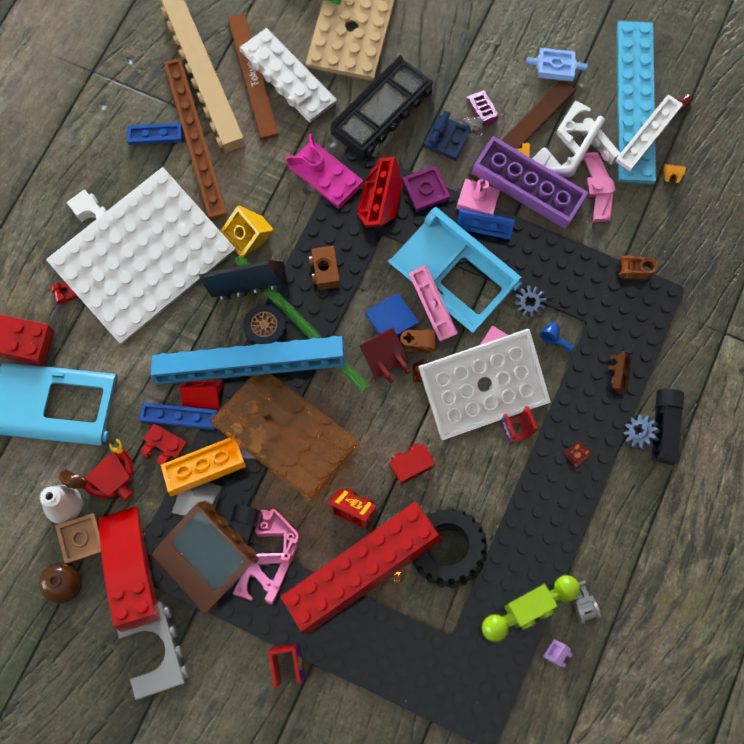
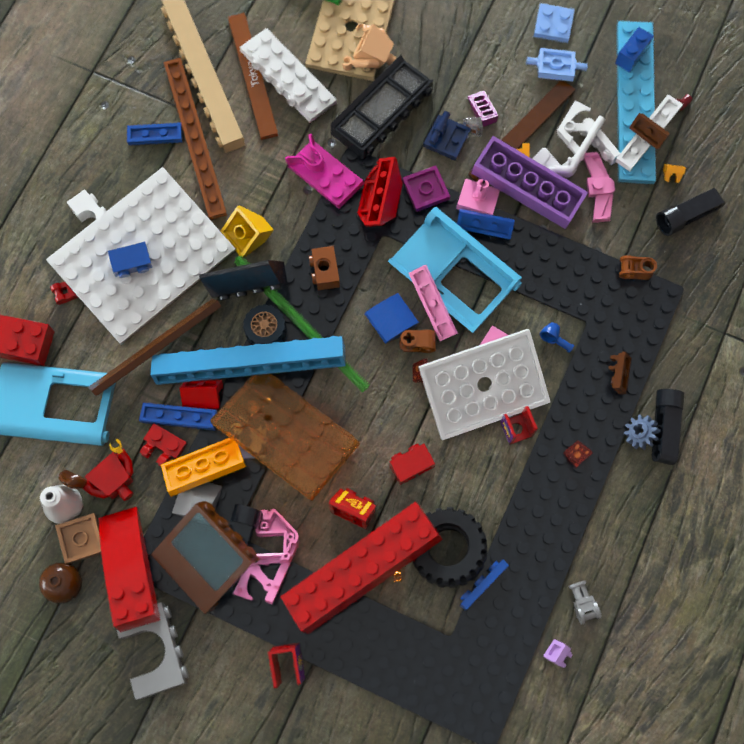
(130, 260): none -> blue brick
(154, 347): none -> reddish brown tile
(372, 49): none -> light nougat torso
(384, 354): dark red plate -> none
(483, 583): none -> blue plate
(529, 307): sand blue gear -> none
(530, 606): lime brick -> none
(554, 23): none -> light blue plate
(634, 49): none -> blue brick
(649, 130): none -> reddish brown plate
(677, 217): none -> black beam

